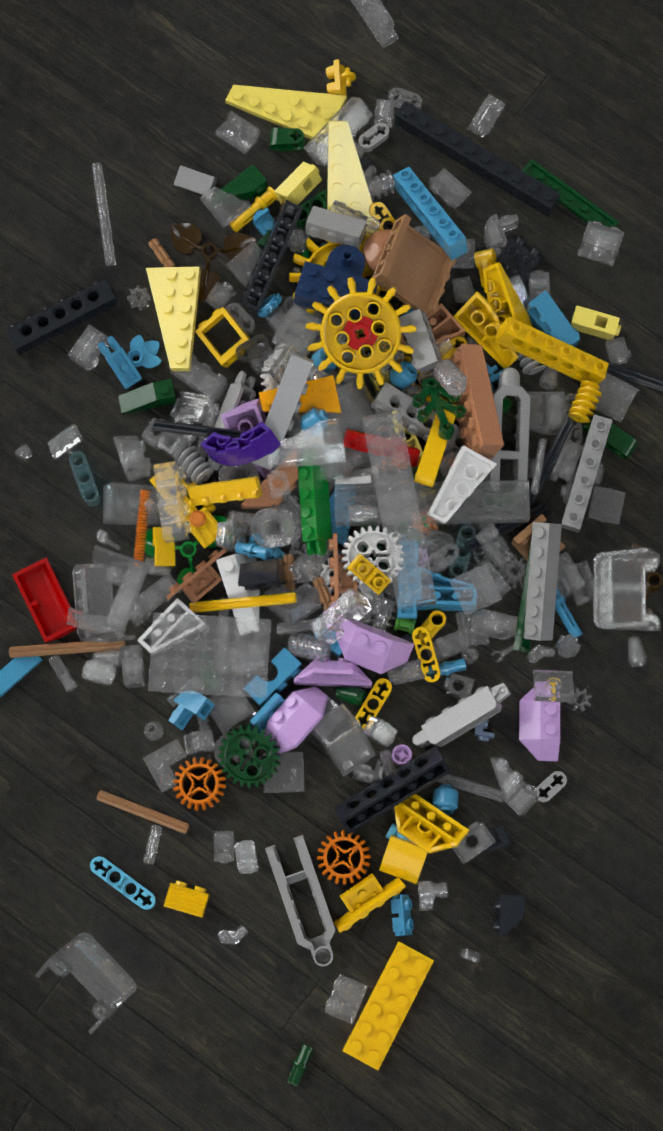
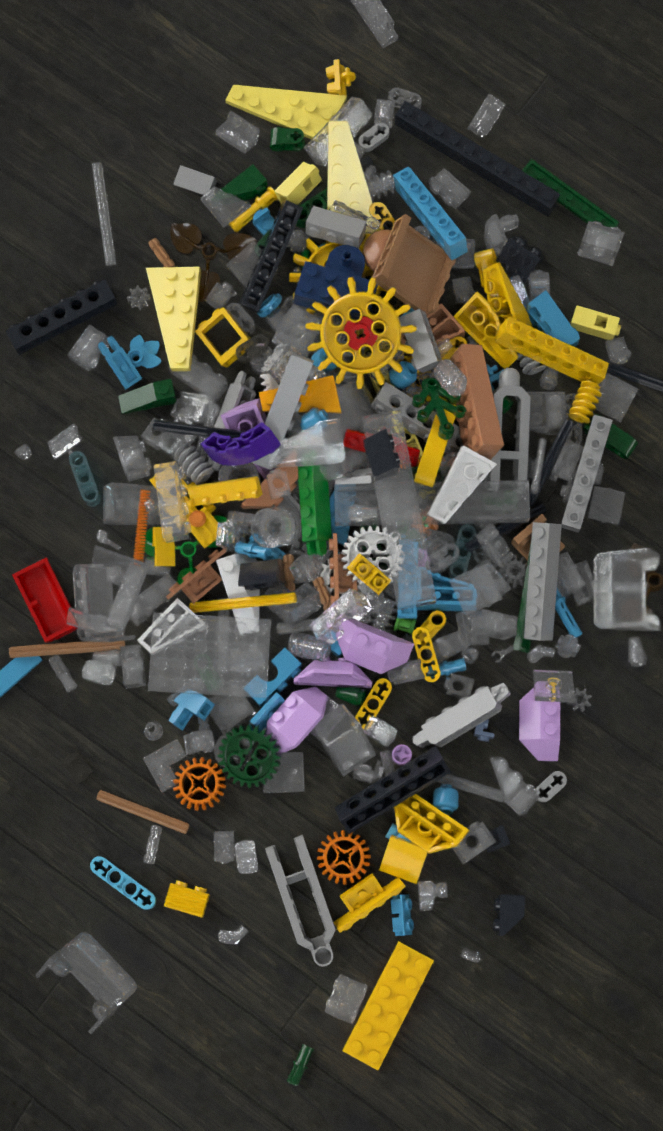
(380, 455): none -> black slope

